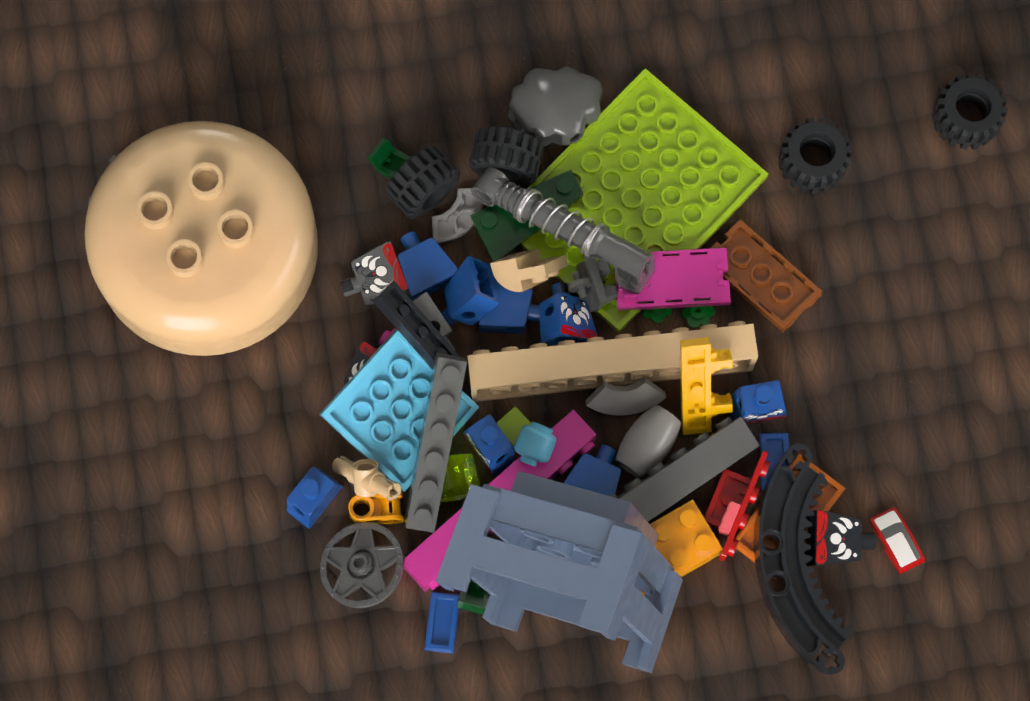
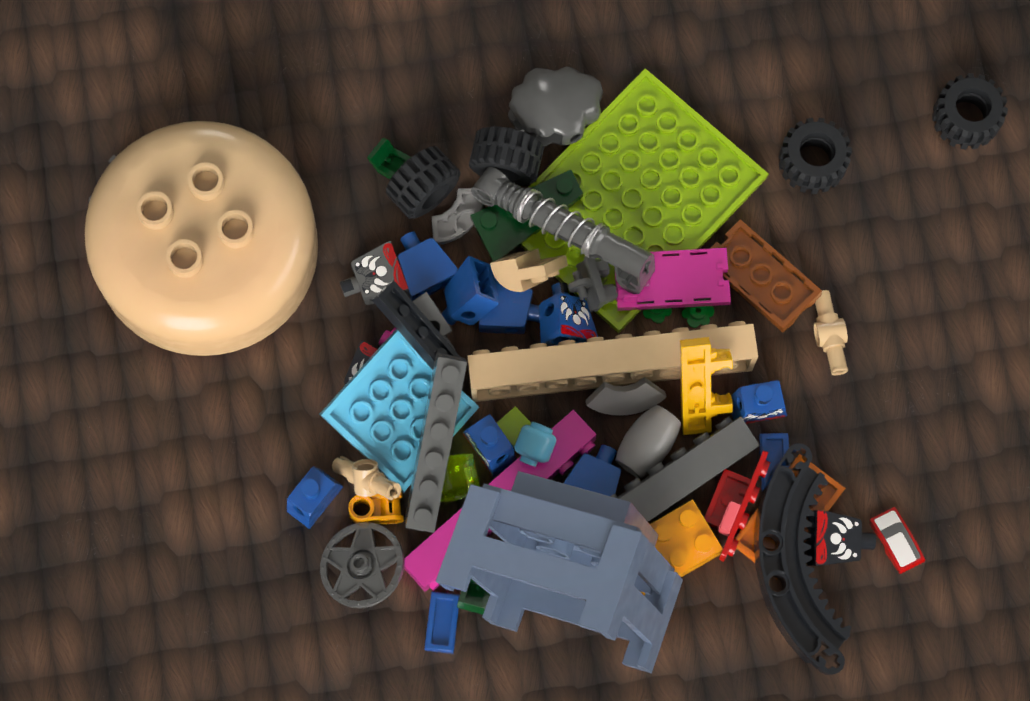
(831, 333): none -> tan pin

